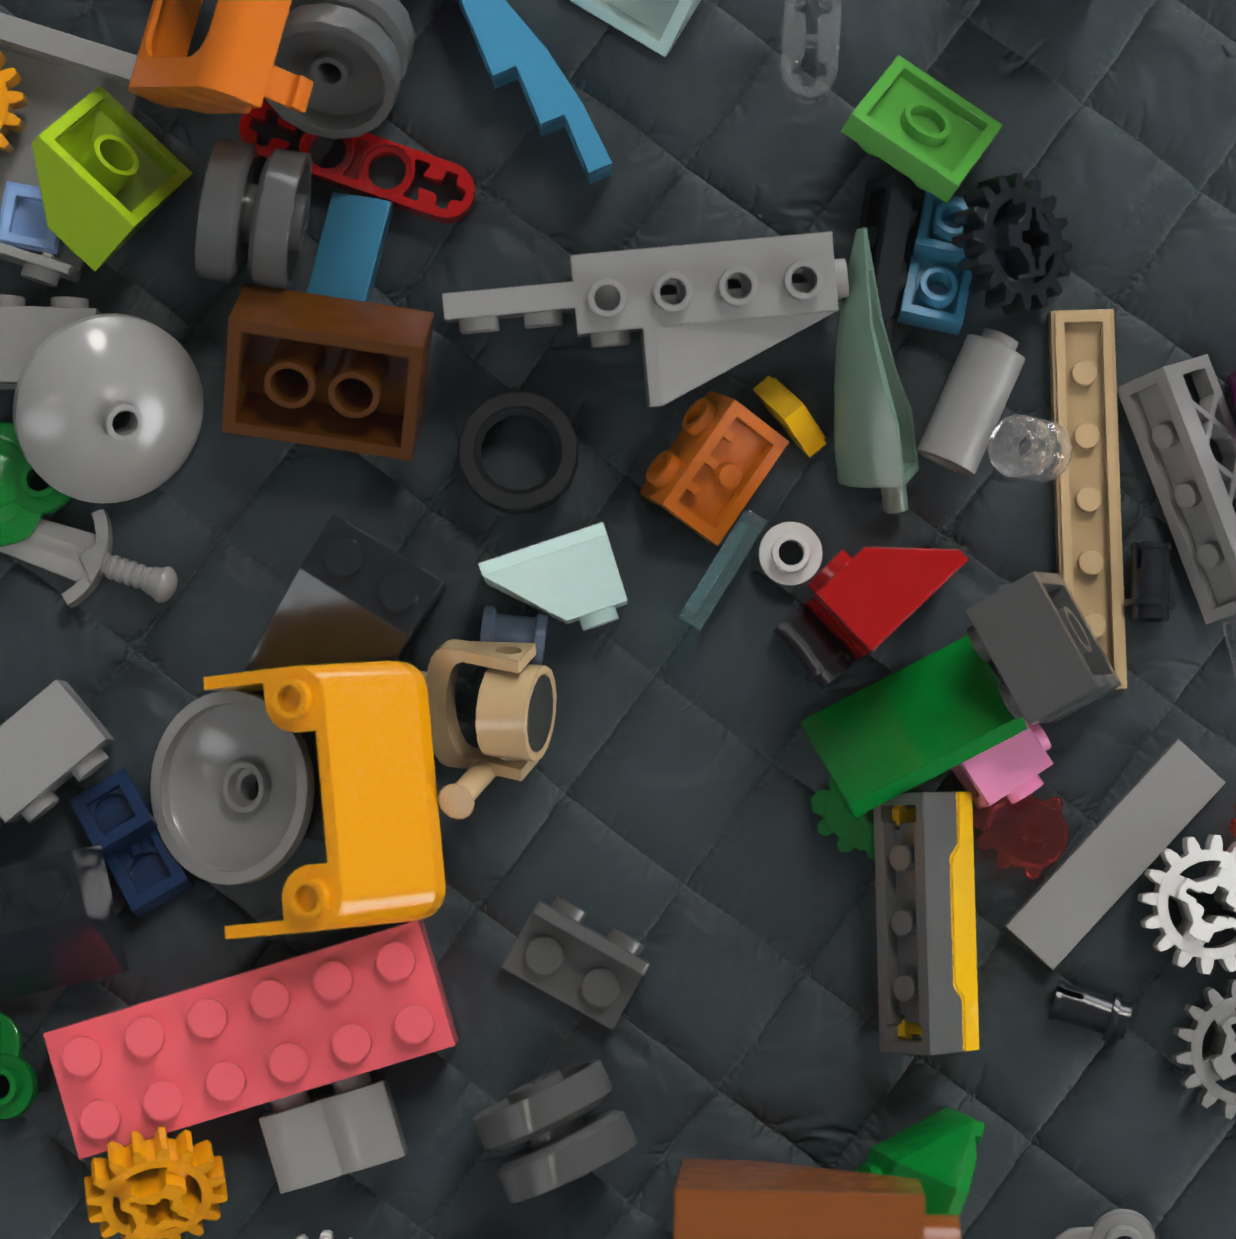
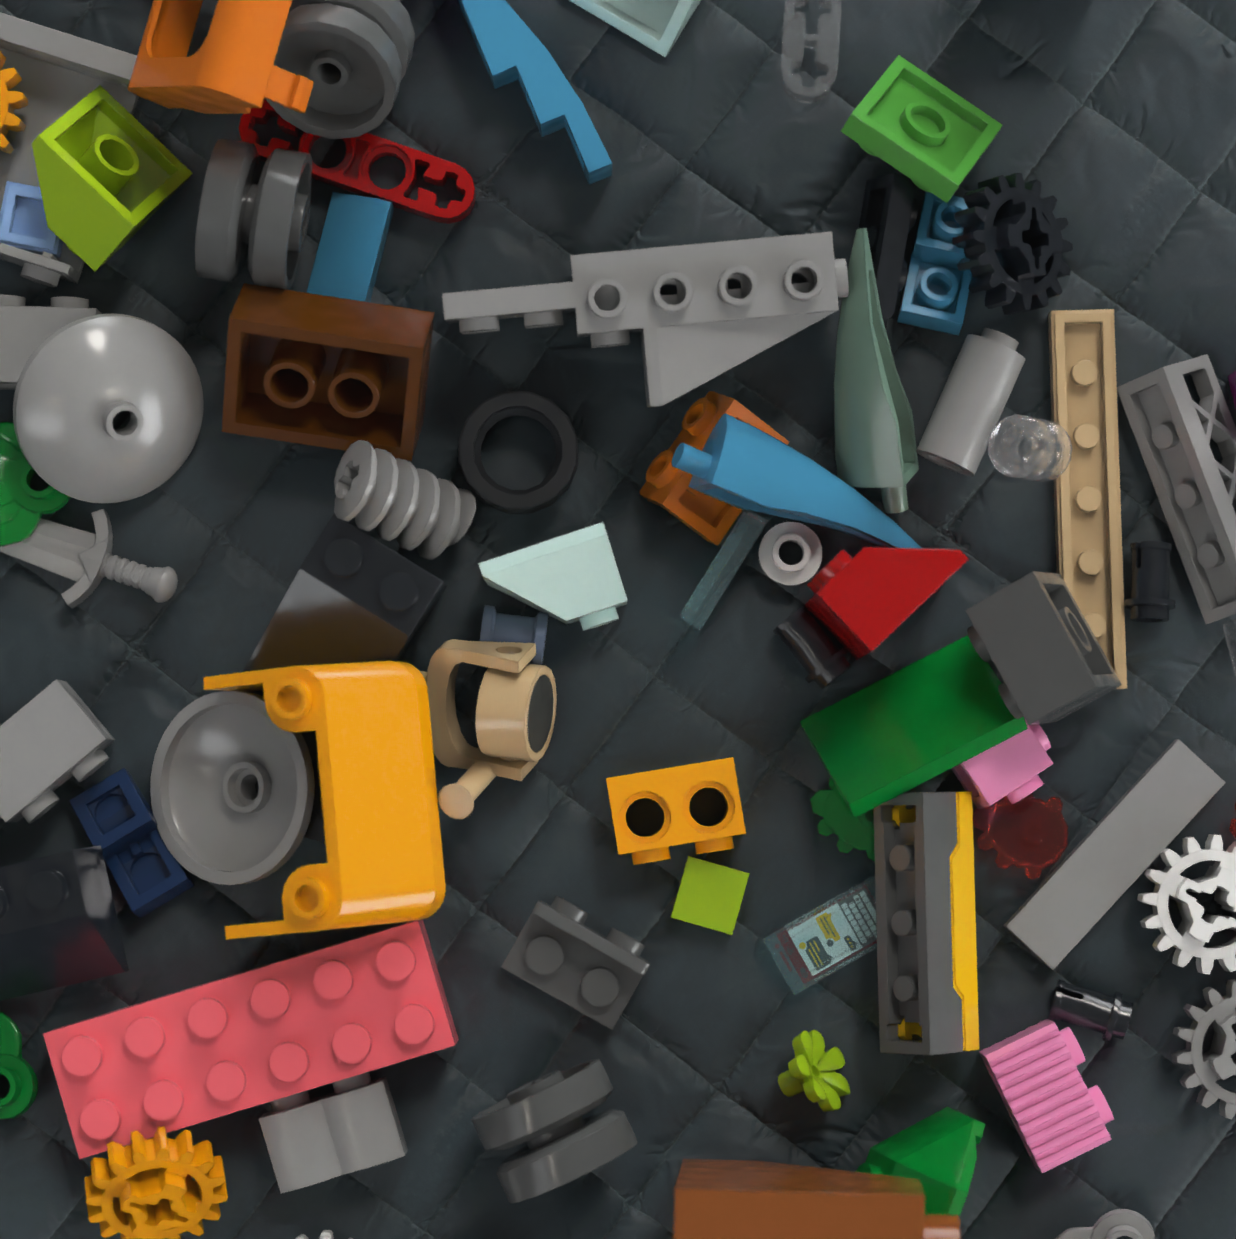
(401, 500): none -> light grey piece
(673, 792): none -> light orange brick
(709, 895): none -> lime tile
(772, 478): none -> dark azure piece
(790, 415): yellow tile -> none
(815, 1072): none -> lime plant
(826, 937): none -> clear light blue tile
(1047, 1094): none -> bright pink brick

